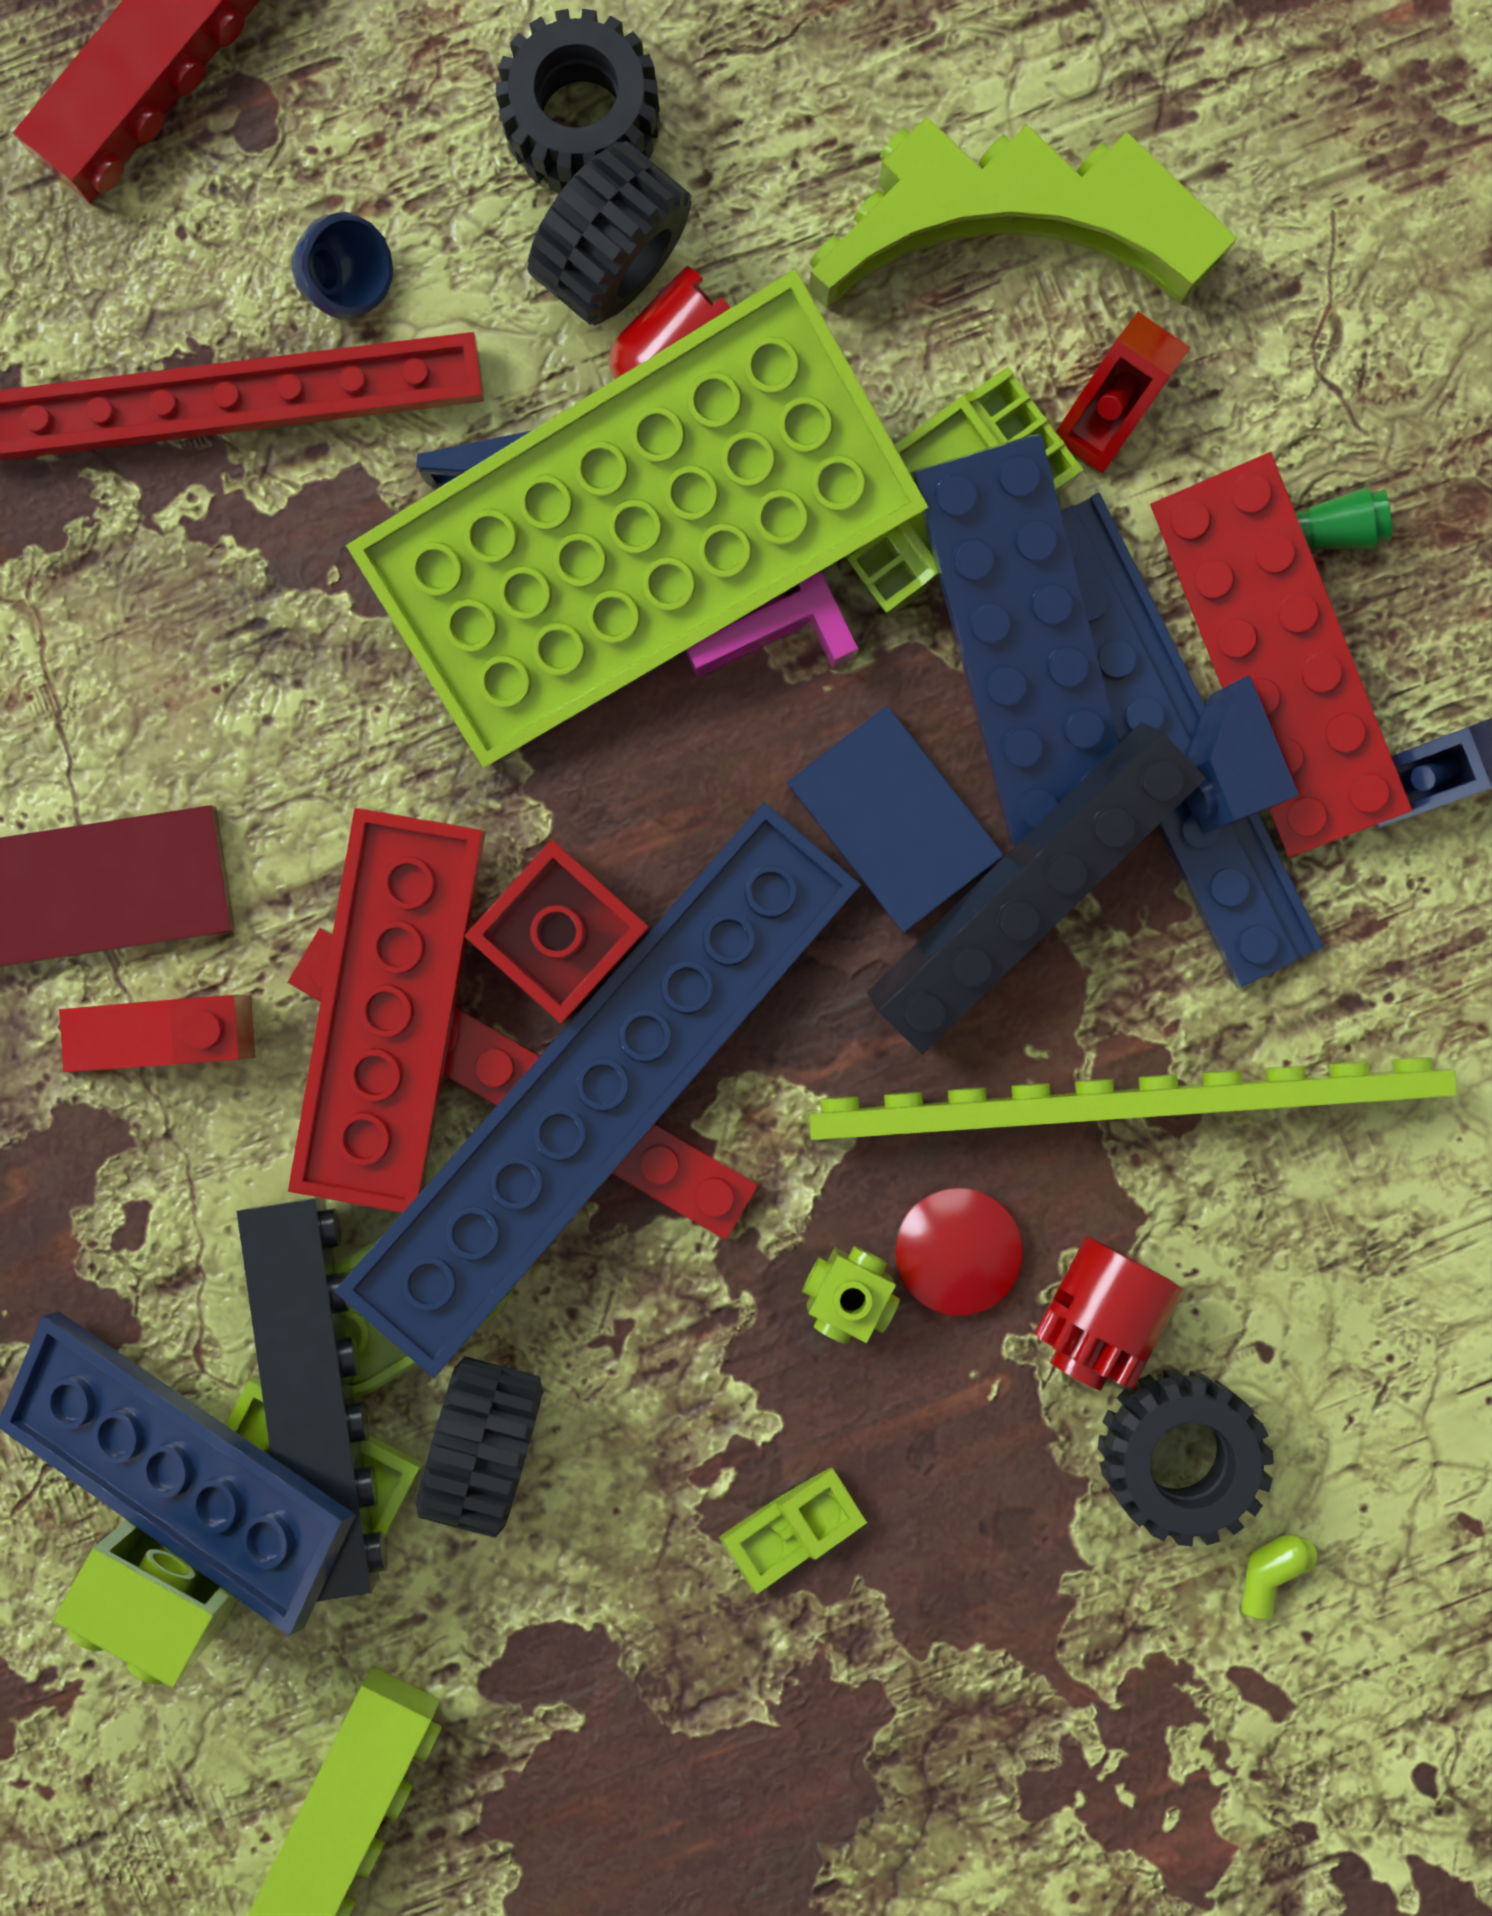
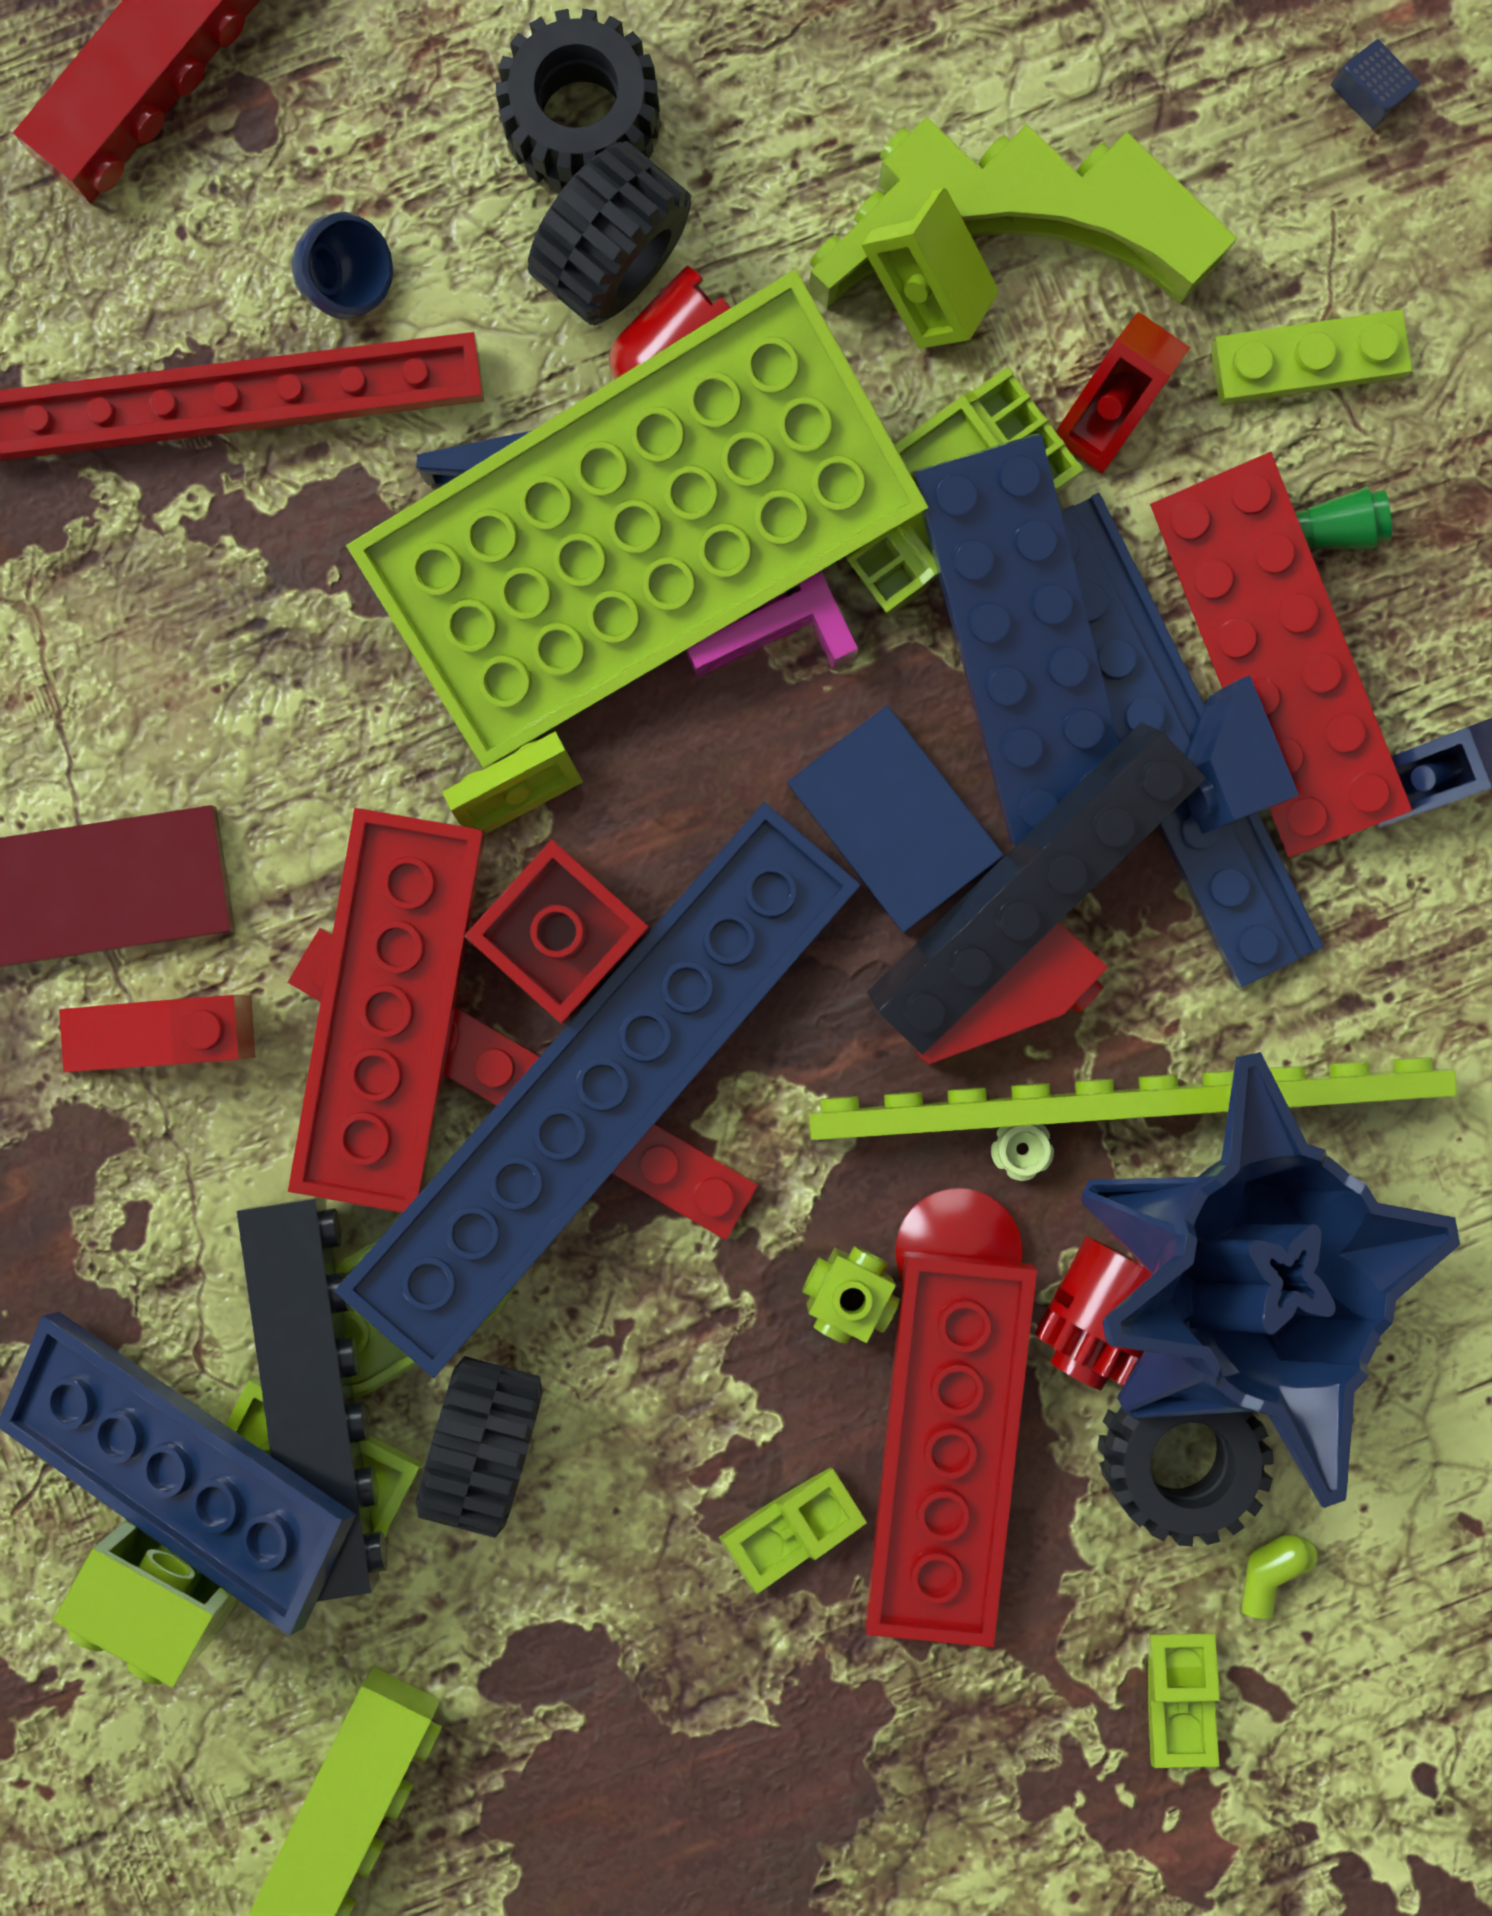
(513, 785): none -> lime plate
(933, 273): none -> lime panel
(950, 1449): none -> red plate
(1024, 1166): none -> yellowish green plate
(1039, 987): none -> red slope
(1182, 1700): none -> lime slope
(1263, 1281): none -> dark blue piece
(1311, 357): none -> lime plate
(1374, 83): none -> dark blue slope

